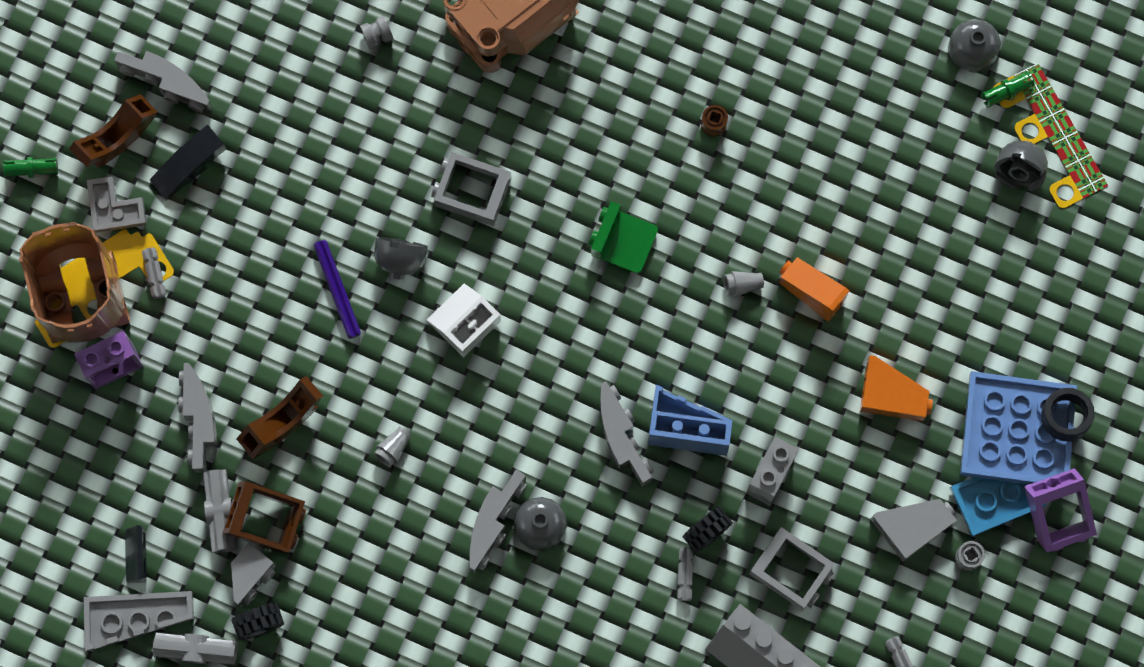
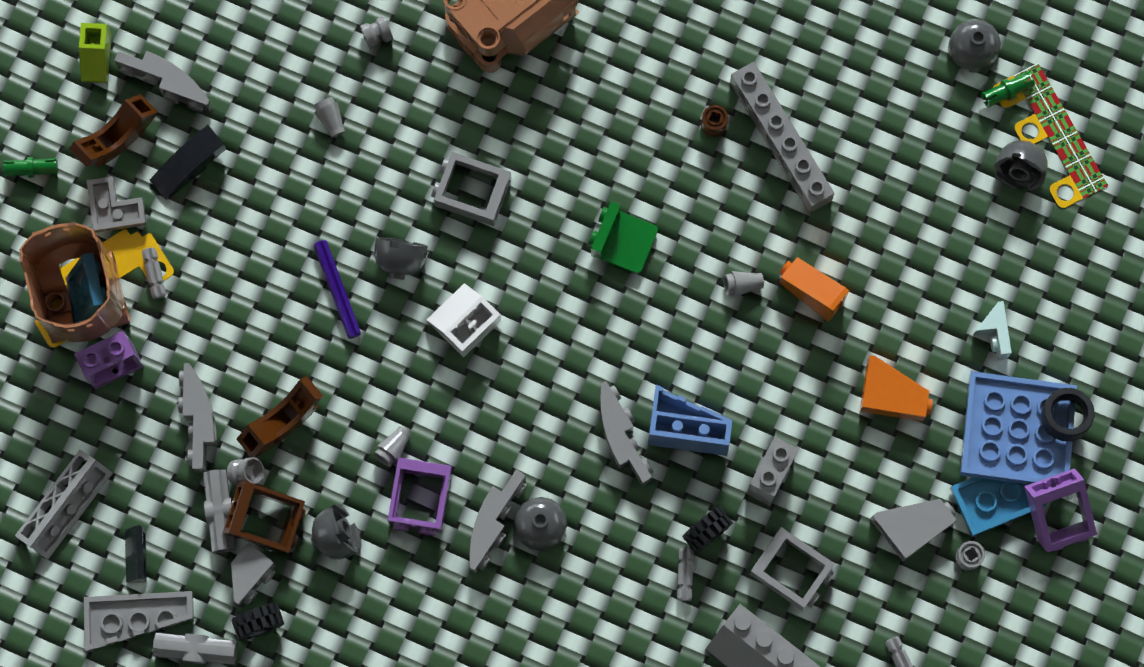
(66, 505): none -> light grey fence
(84, 288): none -> dark azure plate
(94, 52): none -> lime slope
(245, 470): none -> light grey wheel
(329, 115): none -> light grey cone
(334, 535): none -> dark grey cylinder
(422, 469): none -> medium lavender window
(781, 137): none -> light grey brick
(996, 324): none -> light aqua slope

